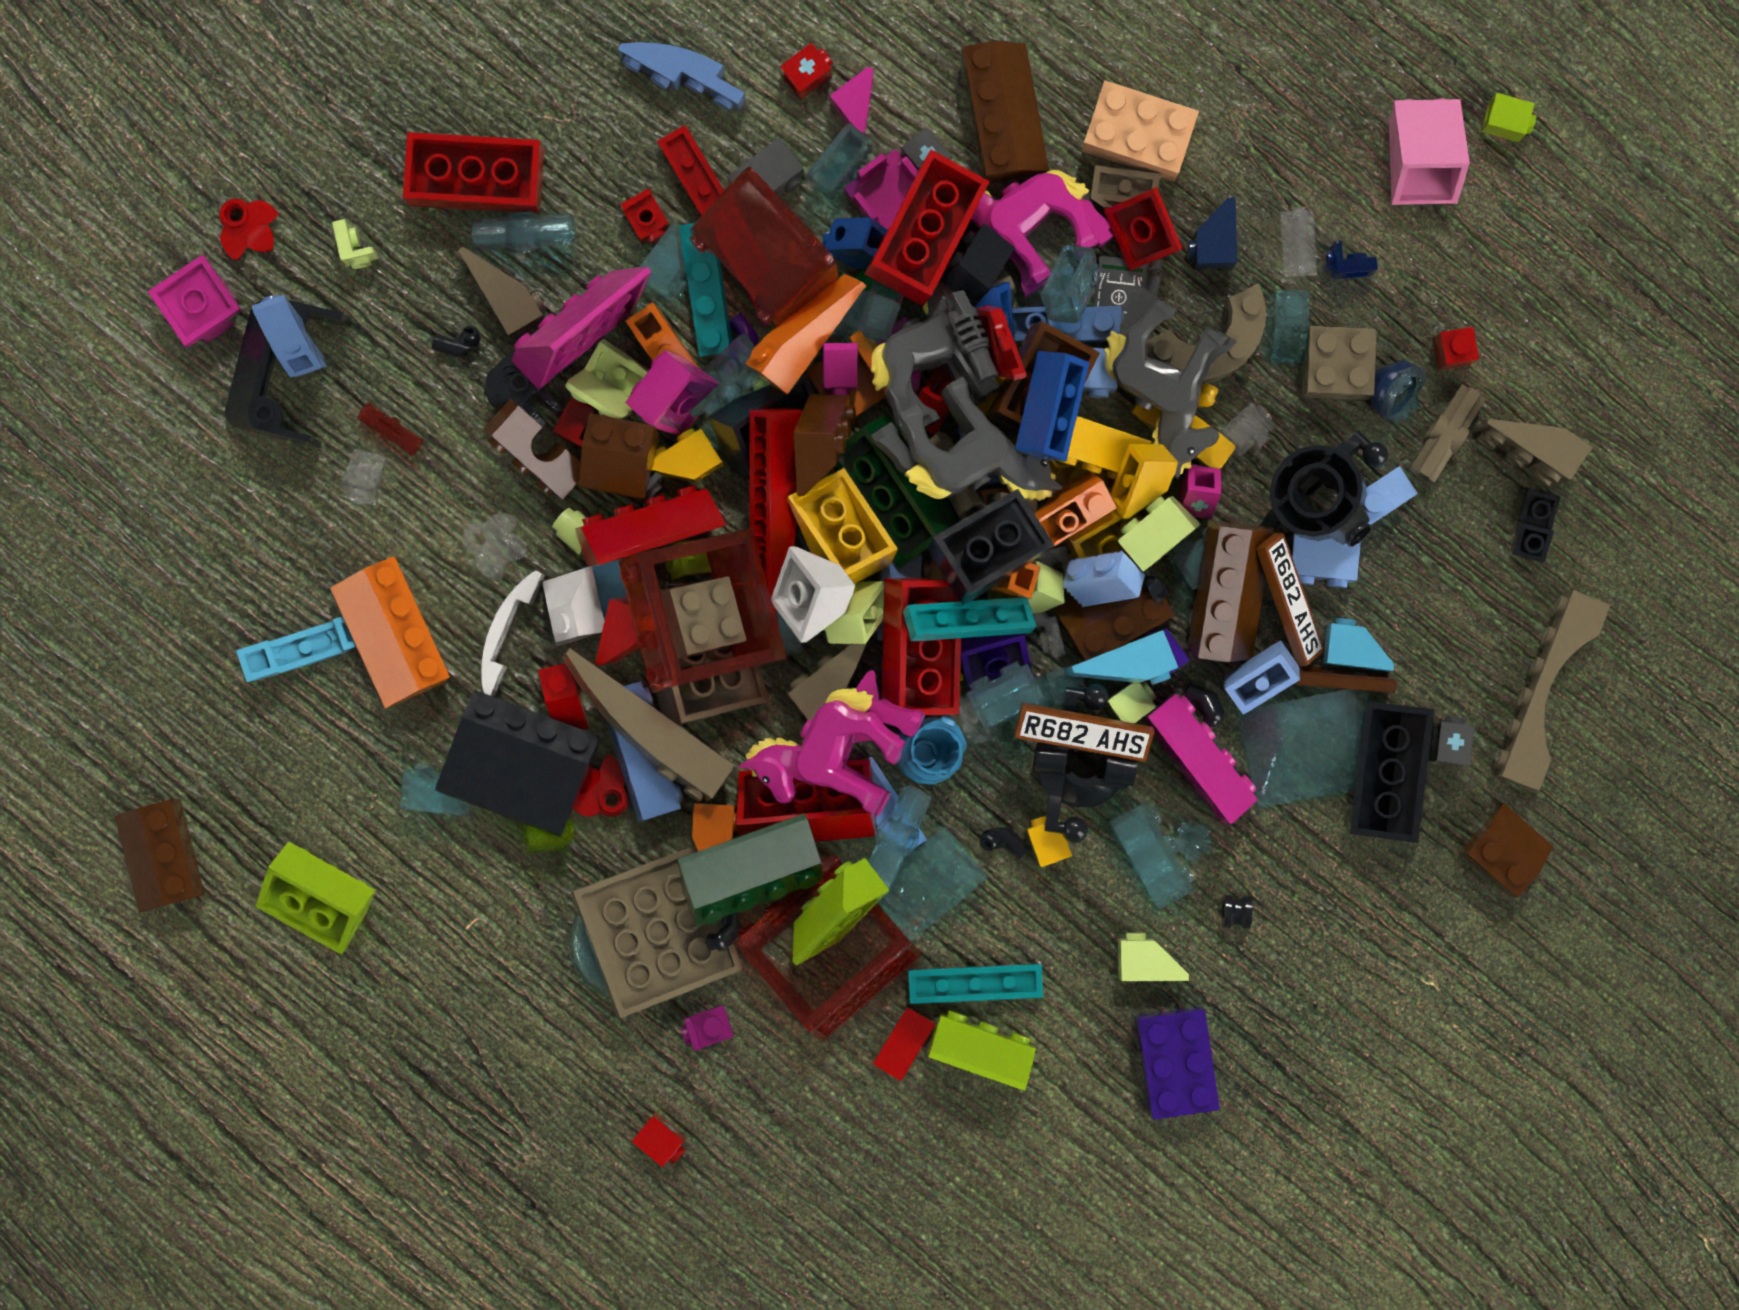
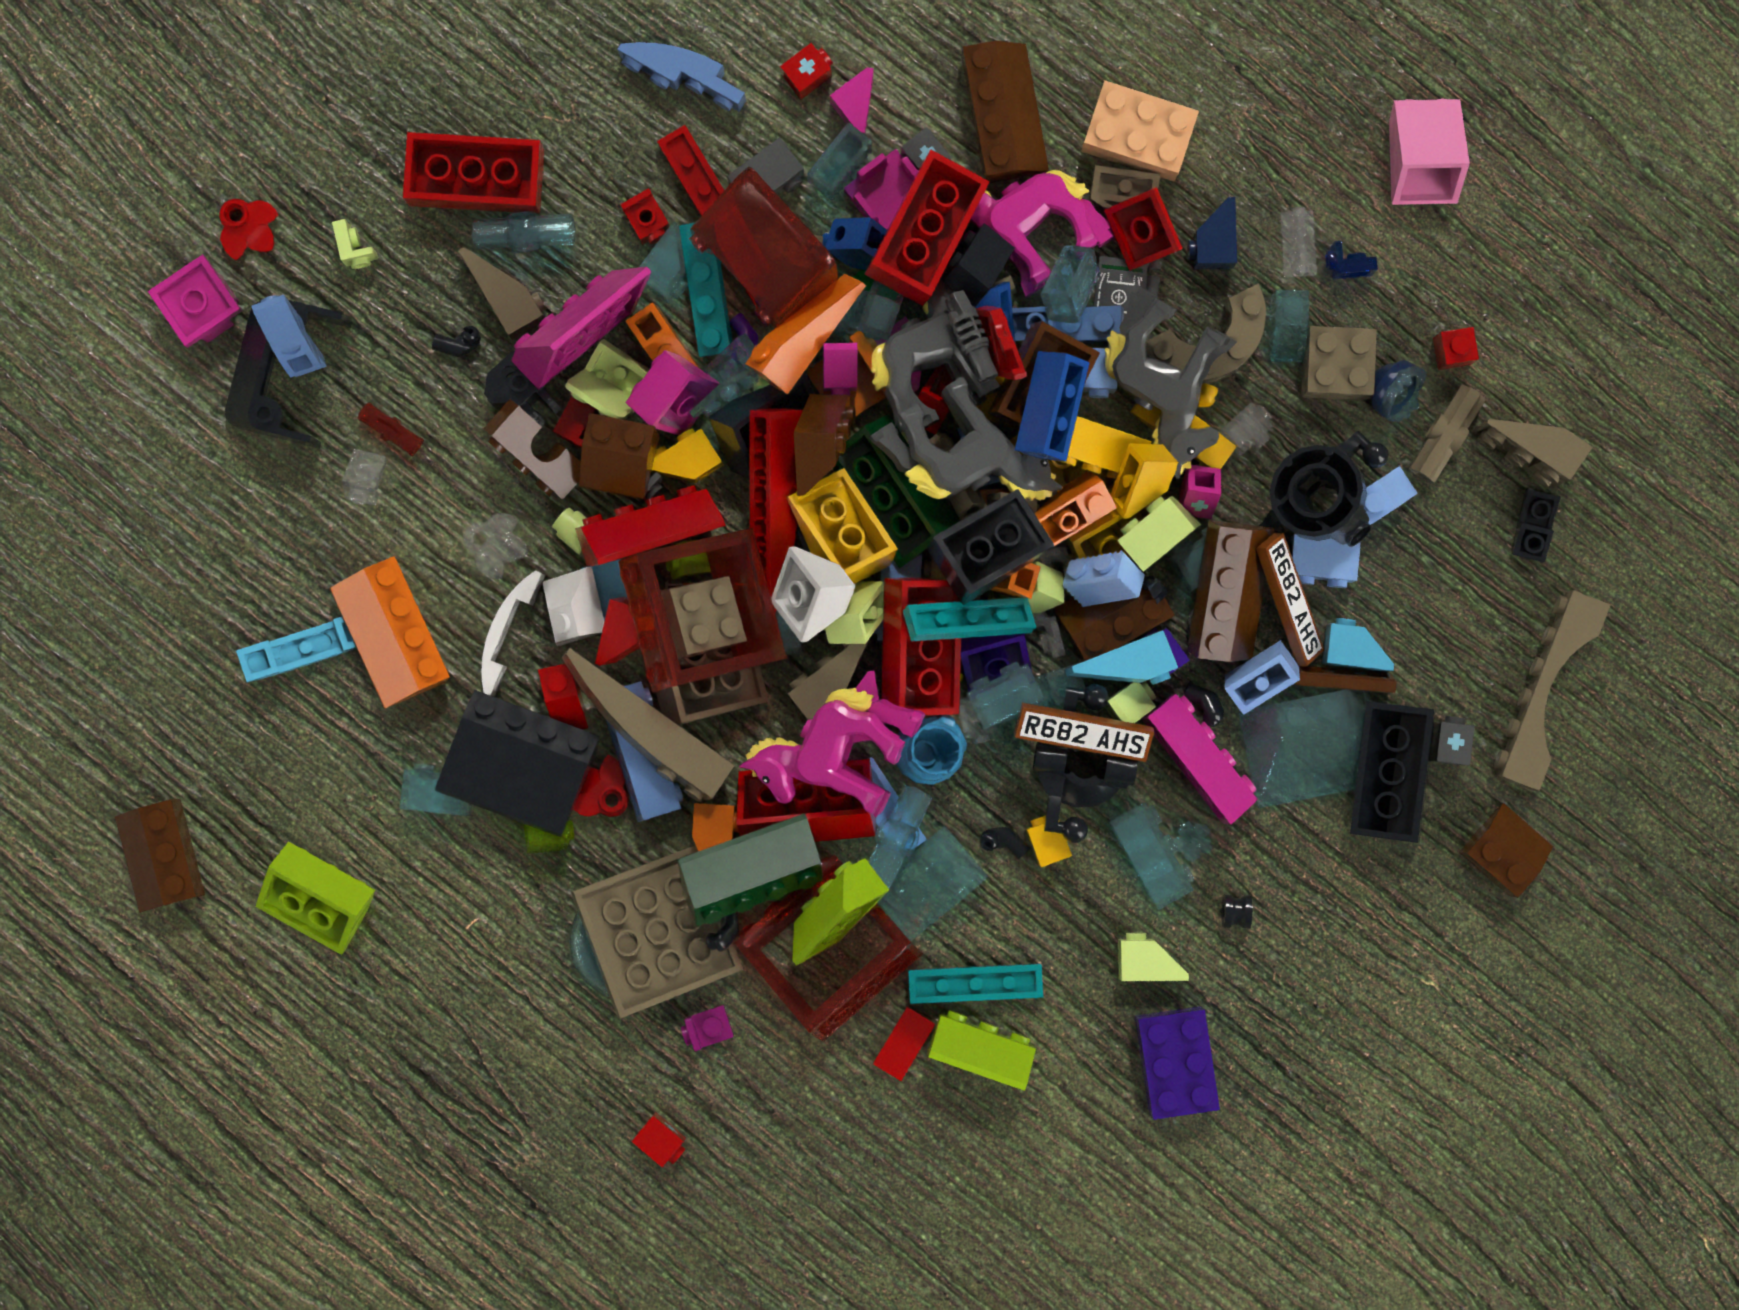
(1508, 117): lime brick -> none

